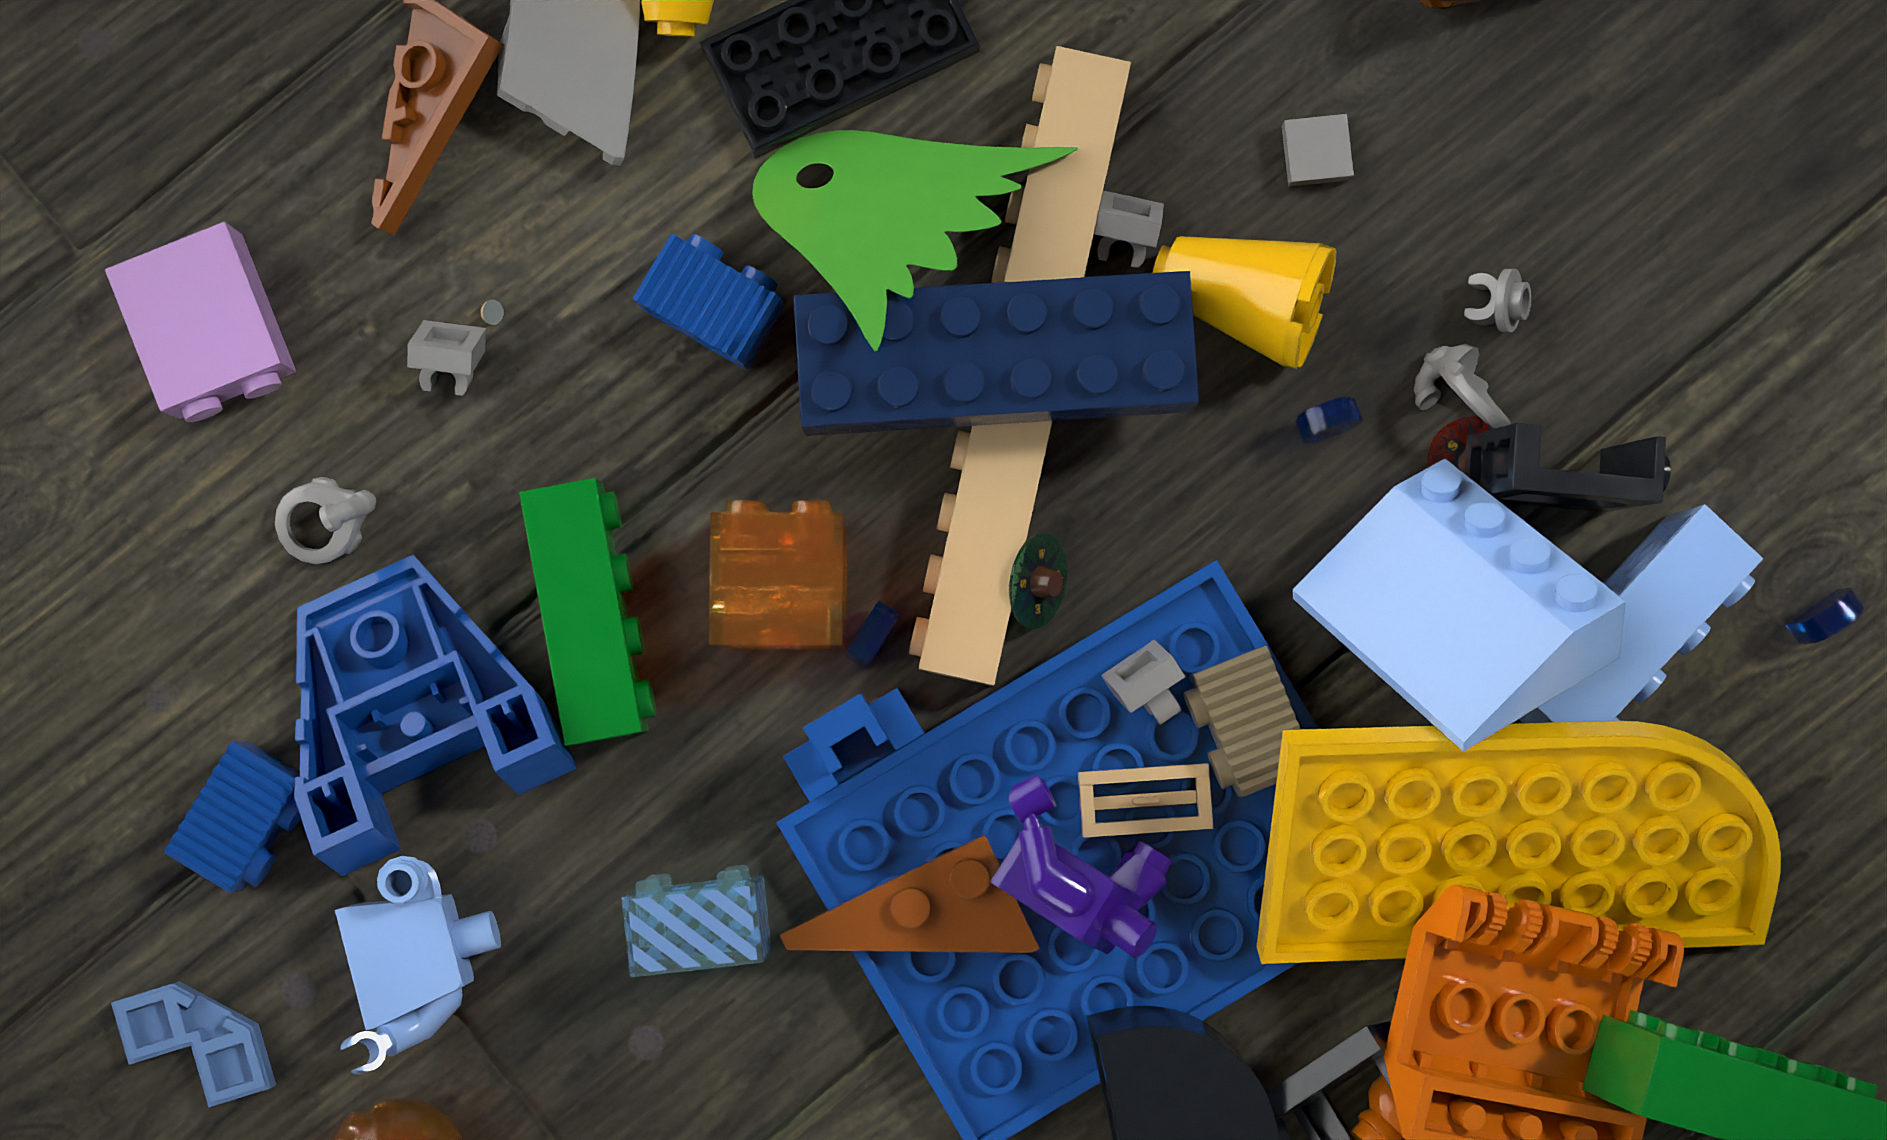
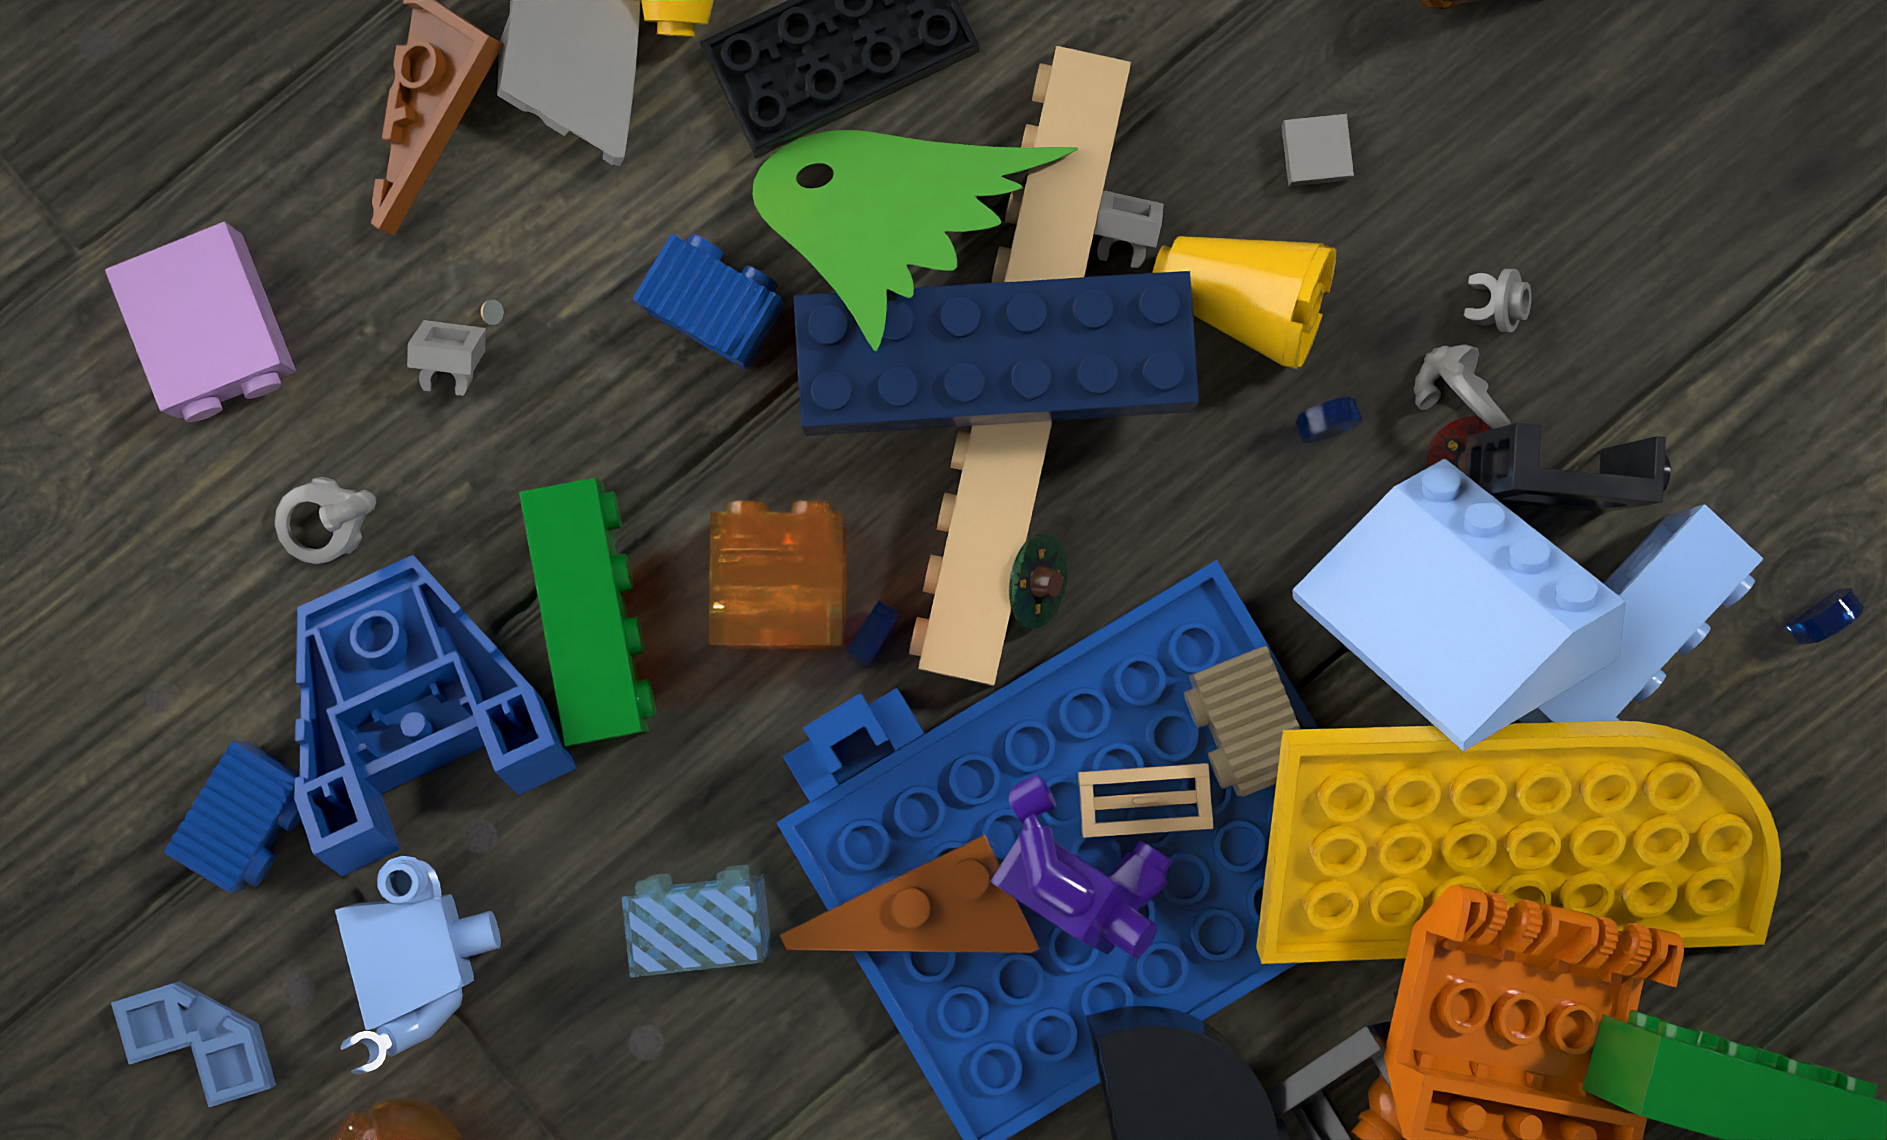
(1145, 681): light grey tile -> none

